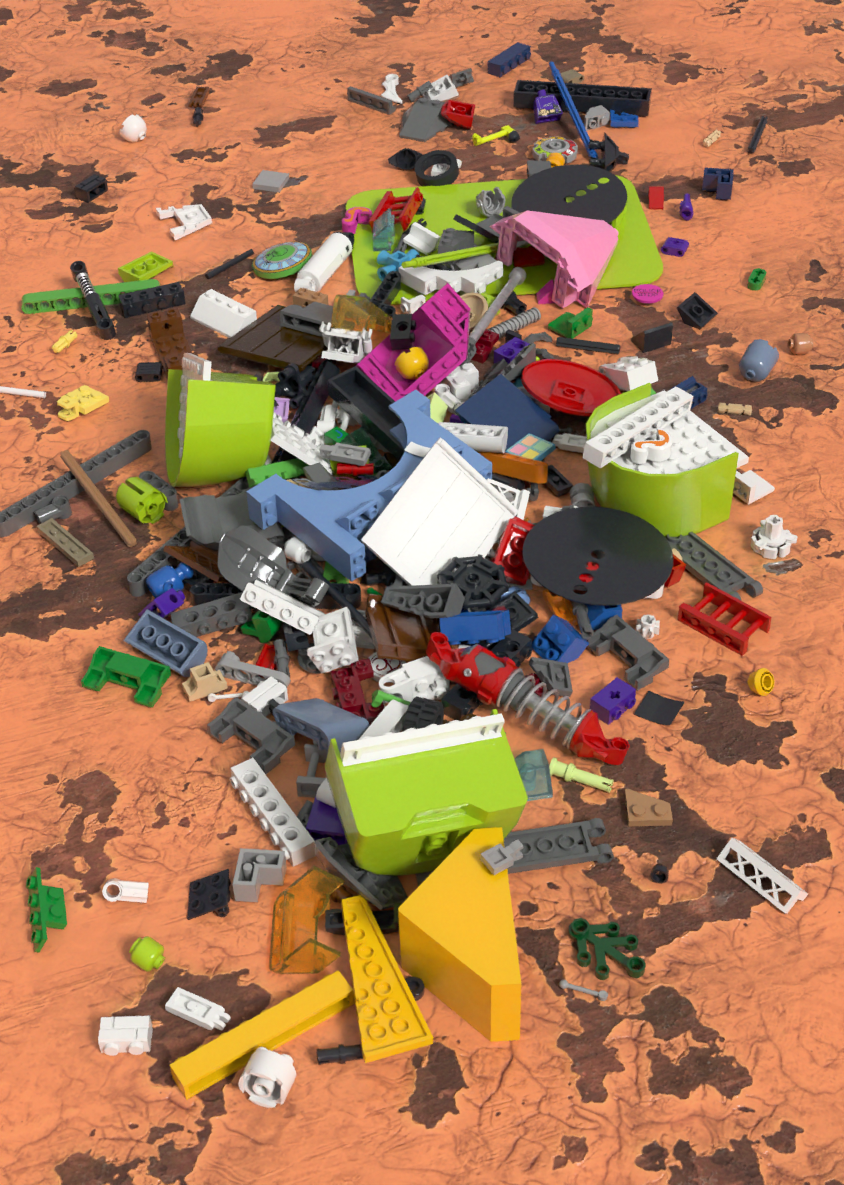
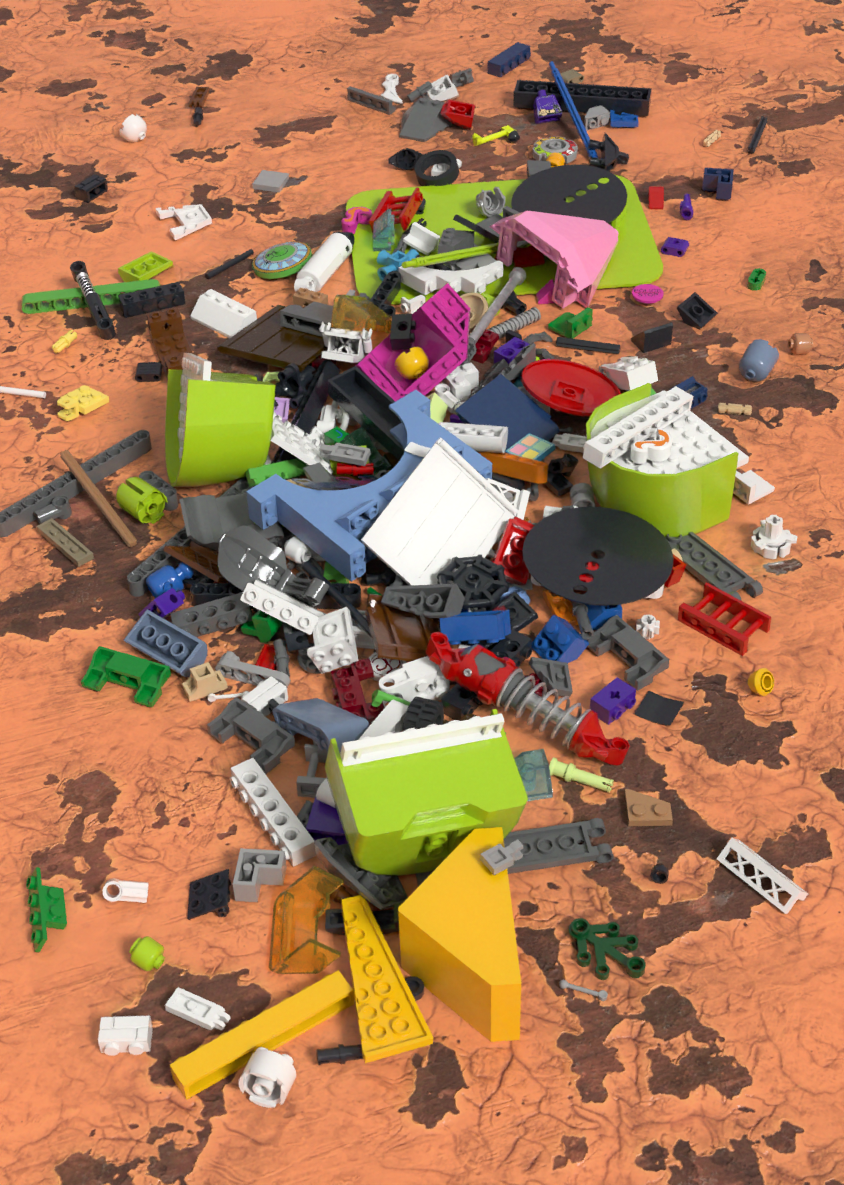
(563, 465): none -> black piece

